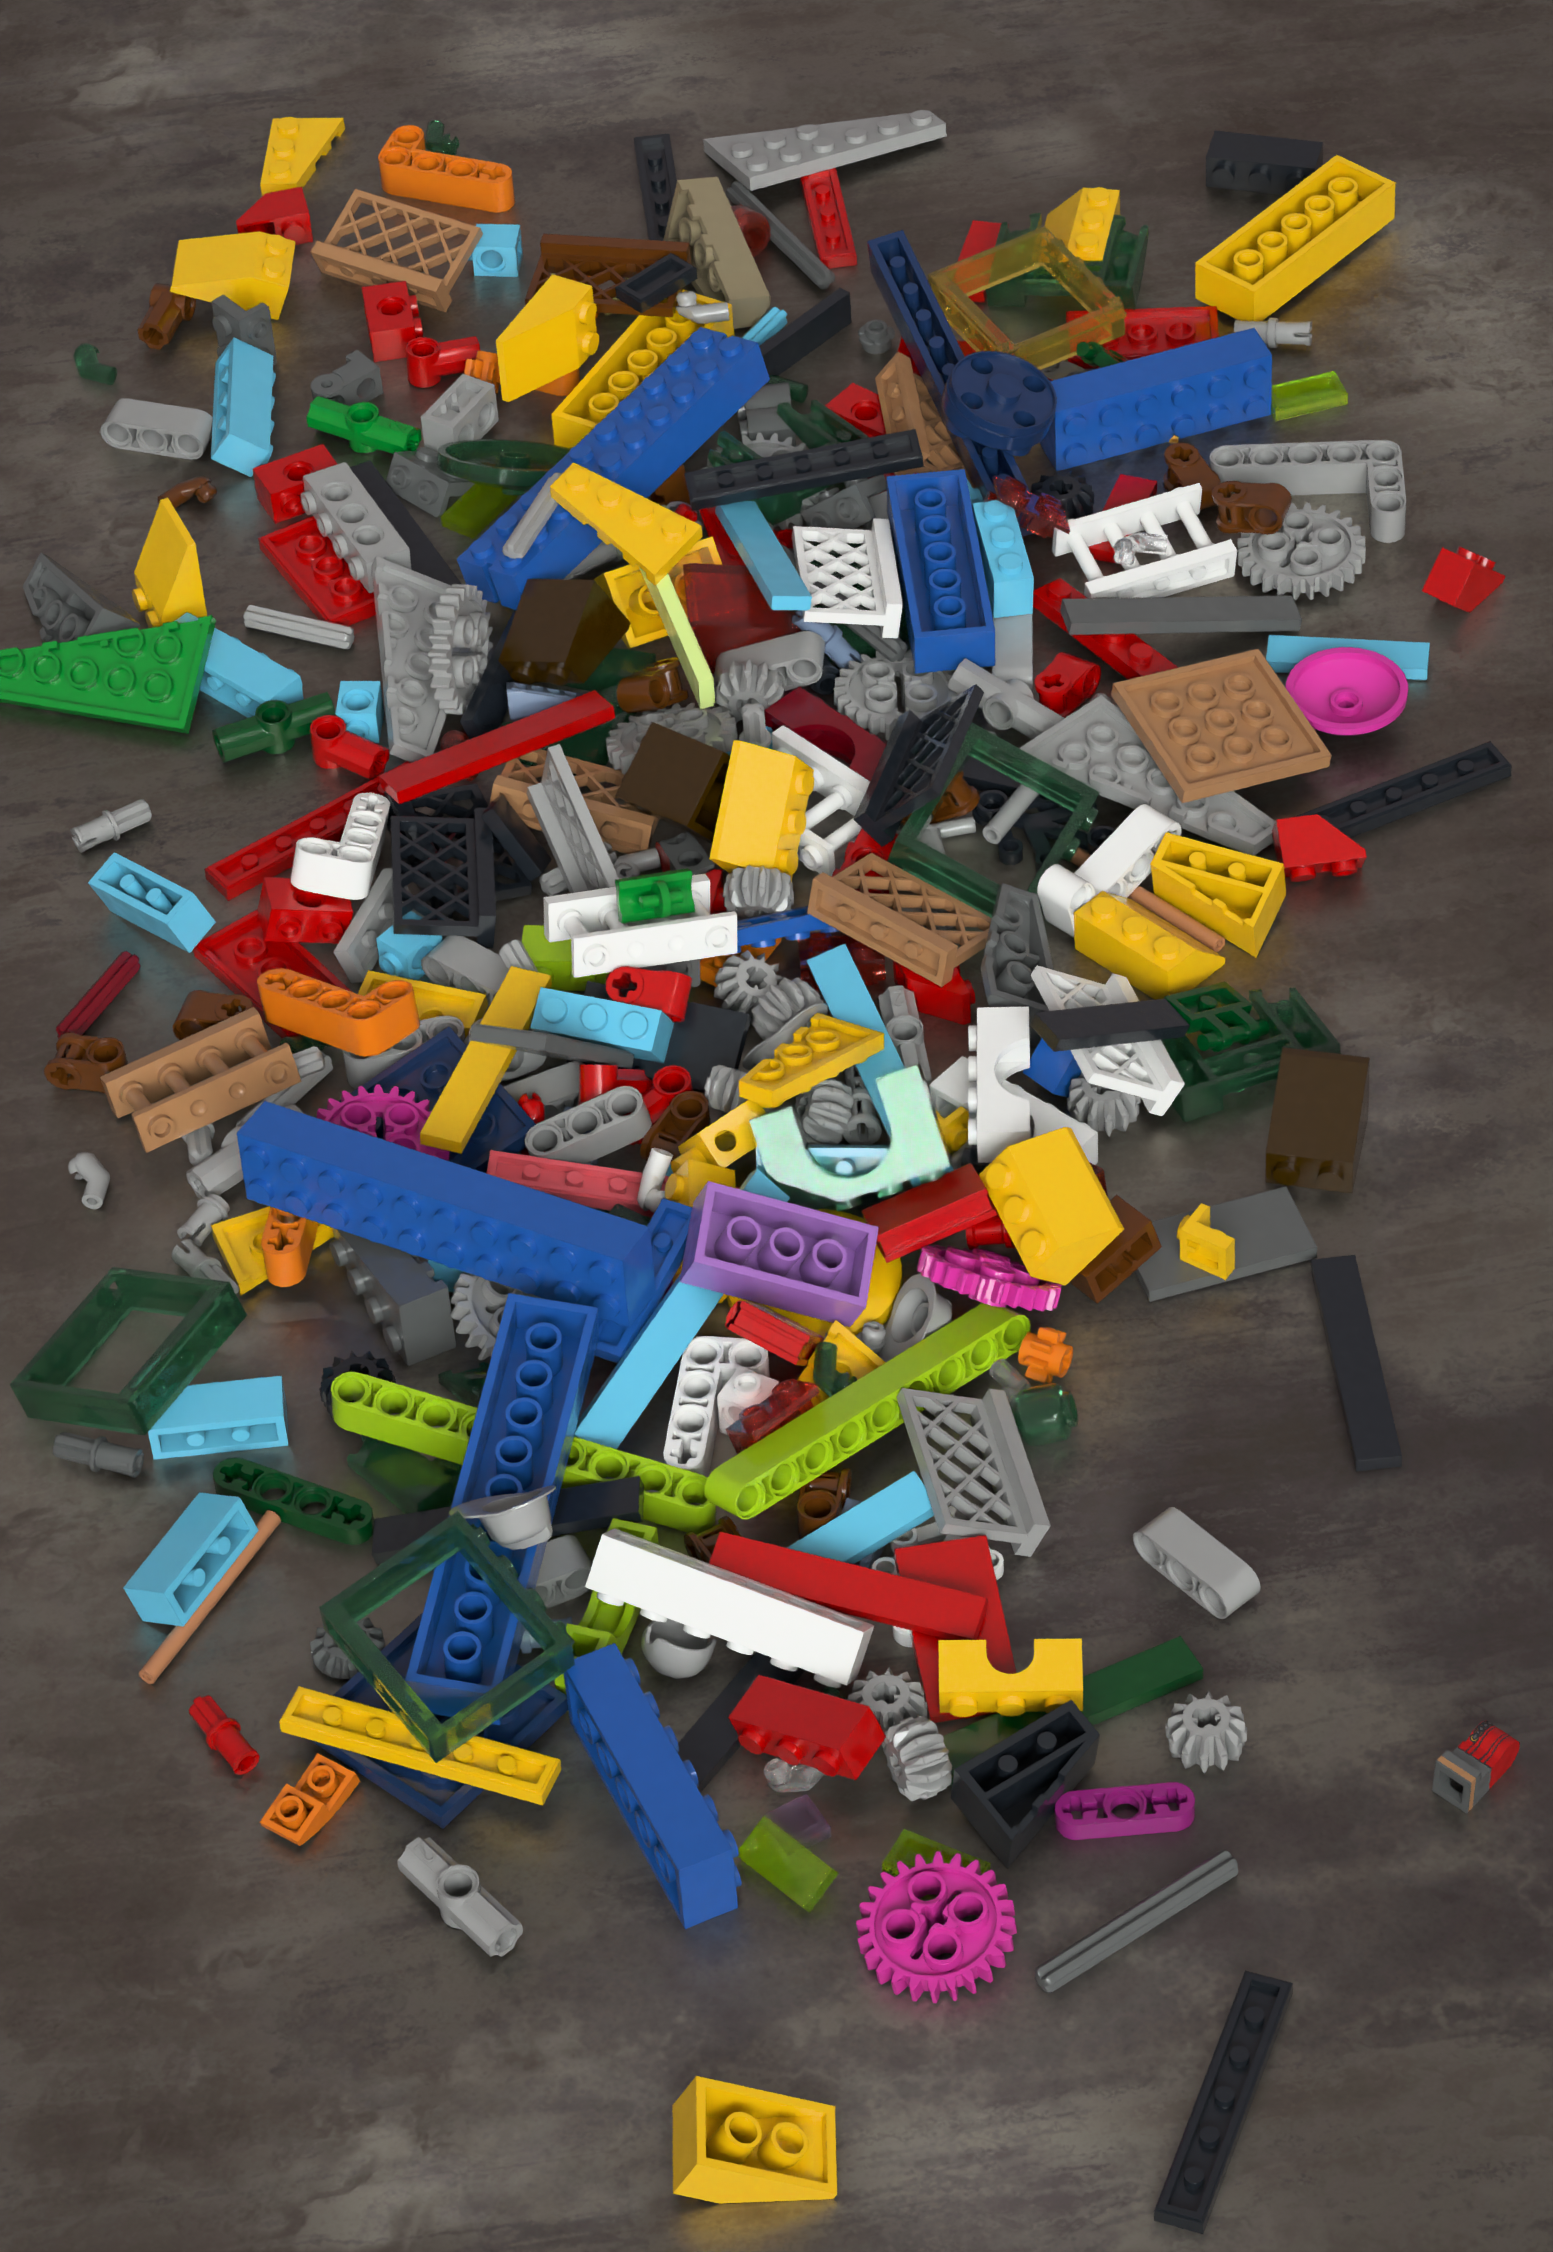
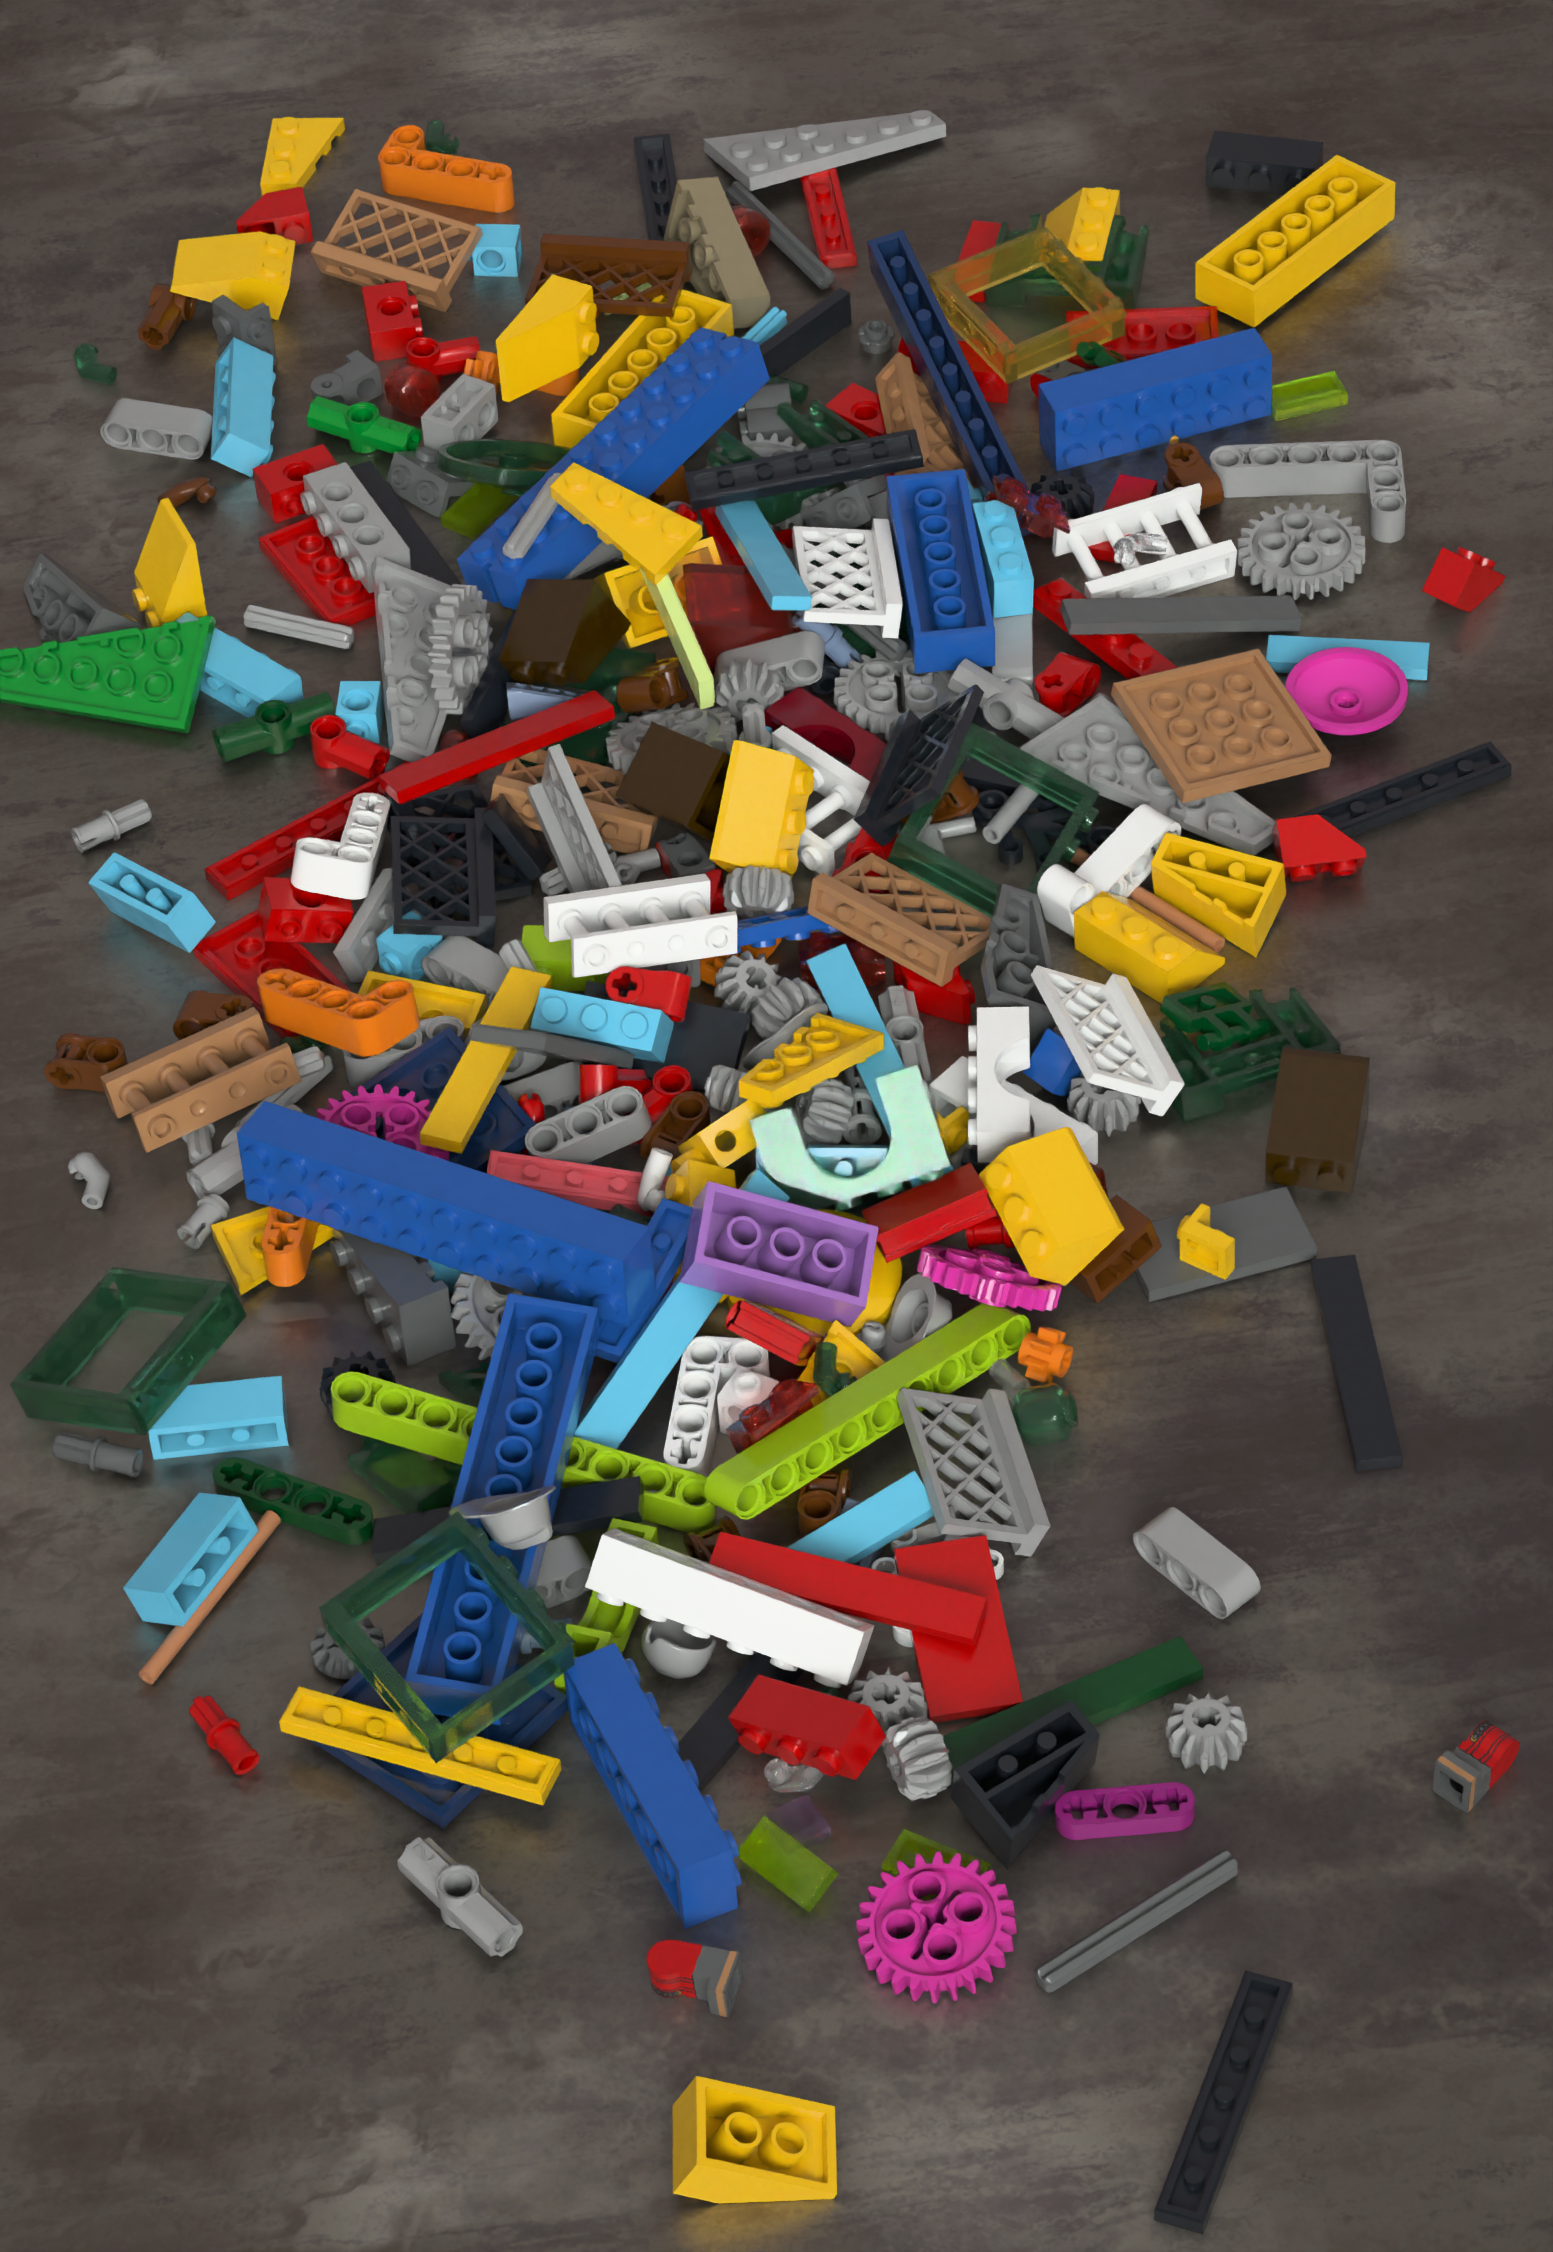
(100, 995): dark red axle -> none
(199, 1265): light grey axle -> none
(313, 1801): orange slope -> none
(411, 389): none -> clear red head
(654, 895): green hips -> none
(656, 283): black tile -> none
(696, 1972): none -> leg
(700, 313): light grey arm -> none
(972, 1685): yellow arch -> none
(999, 402): dark blue piece -> none
(1109, 1024): black tile -> none
(1252, 507): reddish brown piece -> none
(1278, 332): light grey pin -> none

